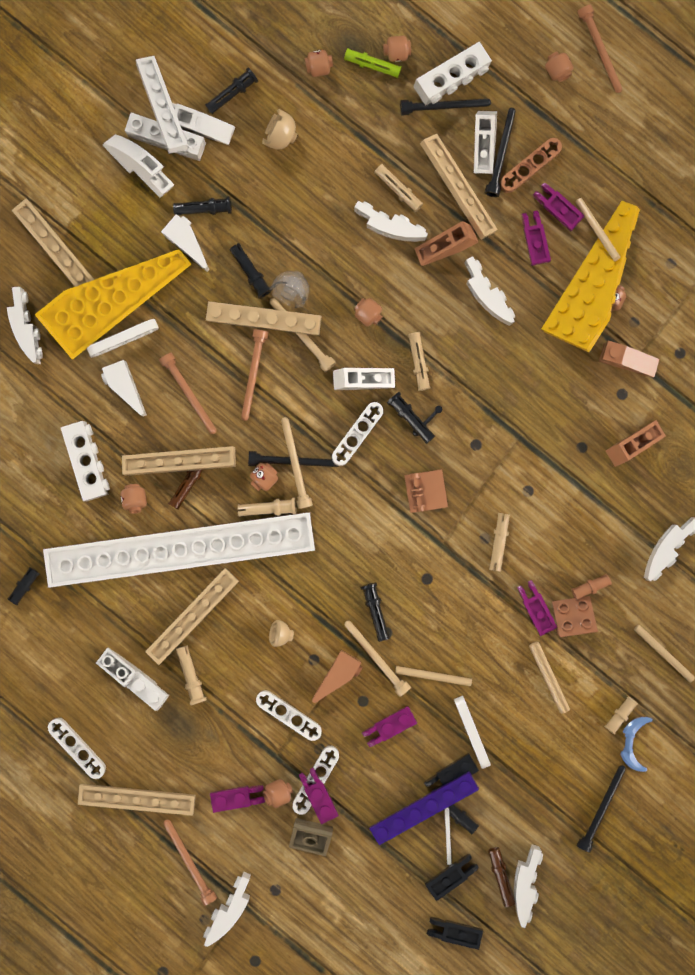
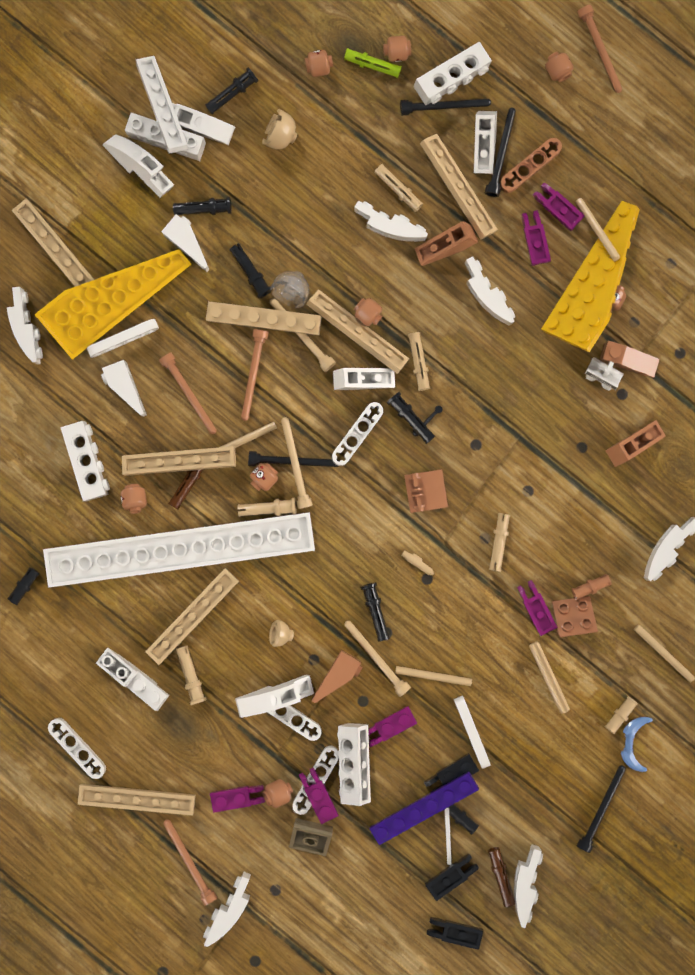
(251, 436): none -> tan bar
(274, 697): none -> white slope
(357, 331): none -> tan plate
(359, 771): none -> white brick
(417, 561): none -> tan piece
(604, 373): none -> white hips

